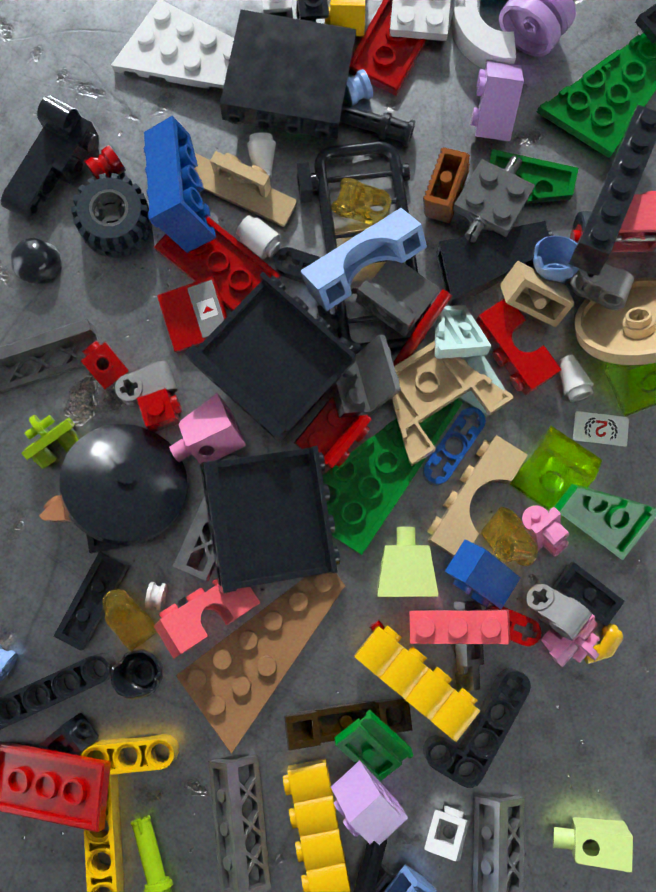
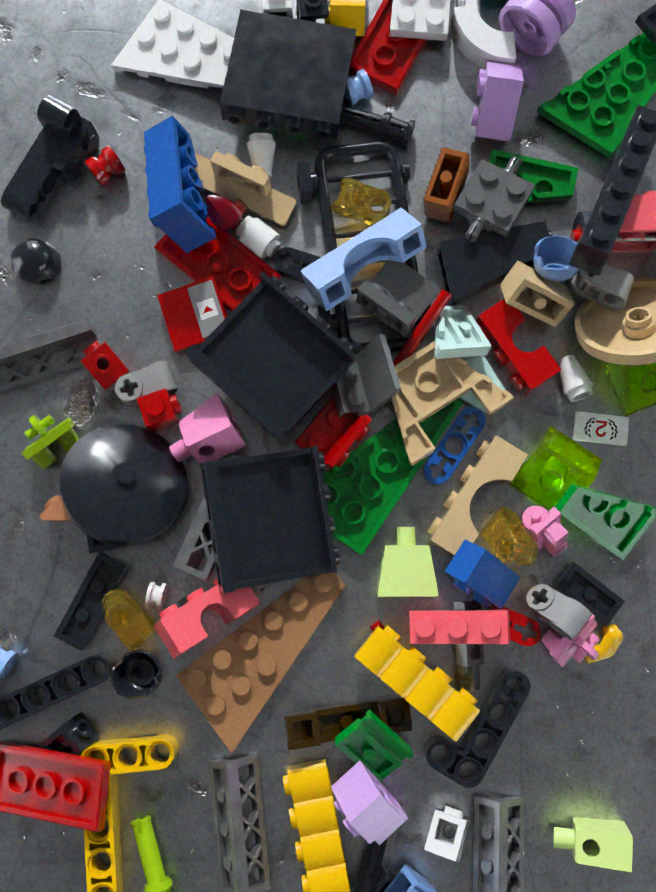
(111, 215): black wheel -> none
(224, 212): none -> dark red plate

